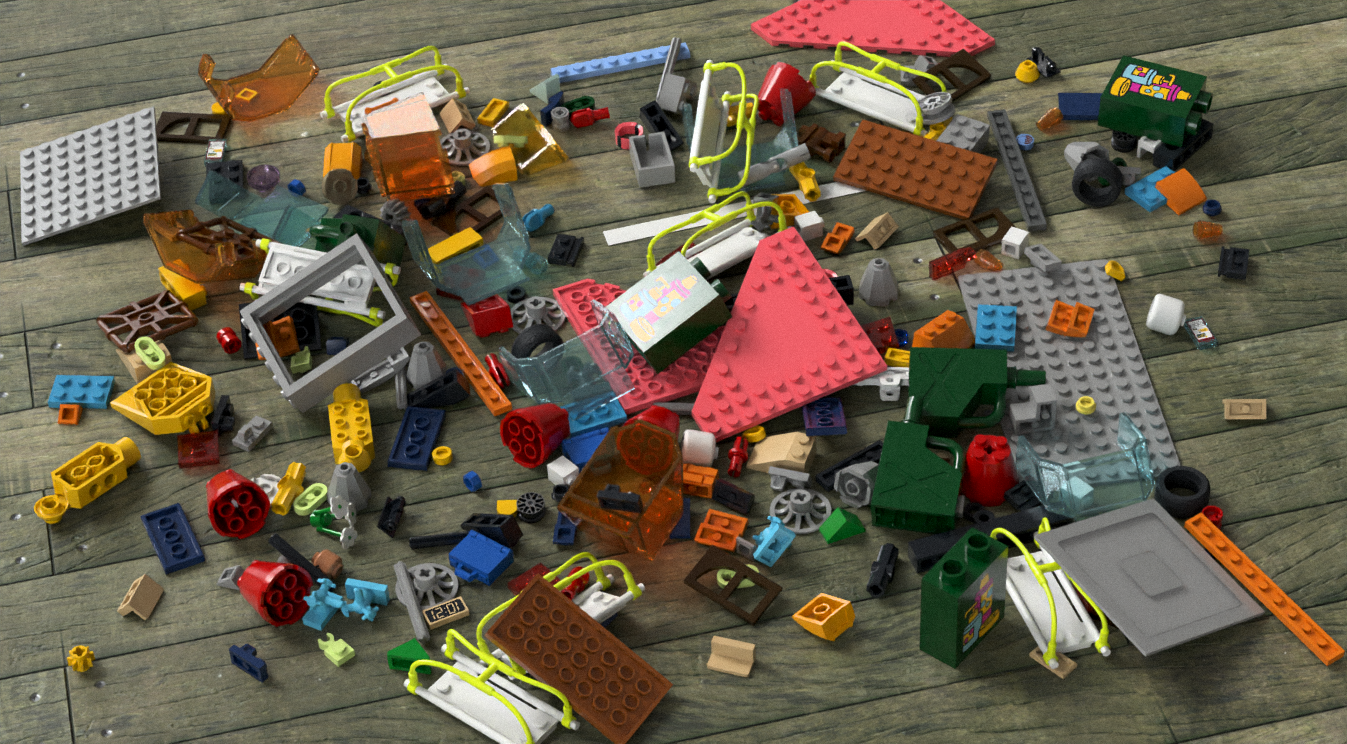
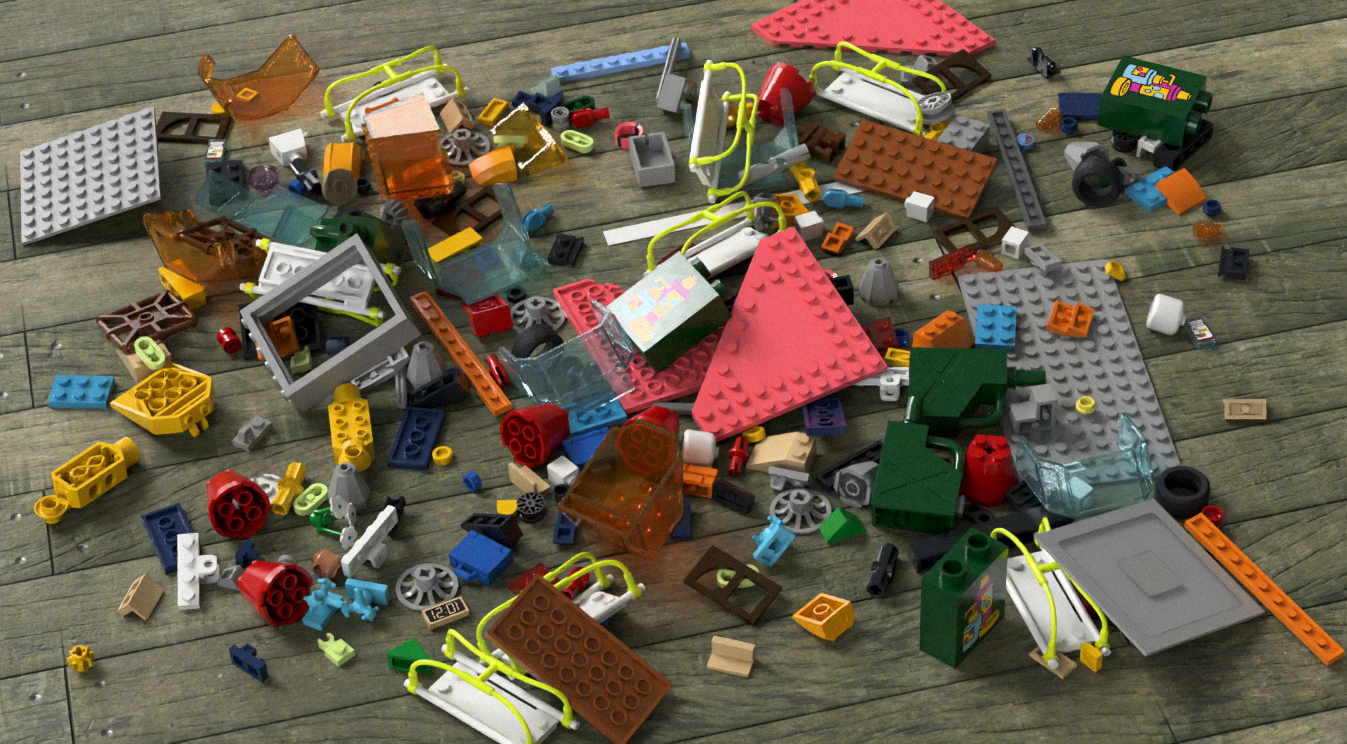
(69, 414): orange slope -> none
(193, 570): none -> white plate
(198, 449): clear red plate -> none
(221, 419): black hinge -> none
(246, 554): none -> dark blue tile
(288, 147): none -> white torso
(297, 559): black axle -> none
(307, 176): none -> black piece
(370, 544): none -> white plate
(411, 602): light grey axle -> none
(437, 540): black axle -> none
(527, 480): none -> tan panel
(534, 103): none -> dark blue slope
(577, 141): none -> yellowish green plate
(614, 499): black hinge -> none
(656, 121): black slope -> none
(721, 530): orange slope -> none
(745, 548): light grey slope -> none
(839, 199): none -> dark azure arm
(919, 206): none -> white brick
(1027, 72): yellow cone -> none
(1068, 125): none -> dark blue plate
(1091, 656): none -> yellow plate

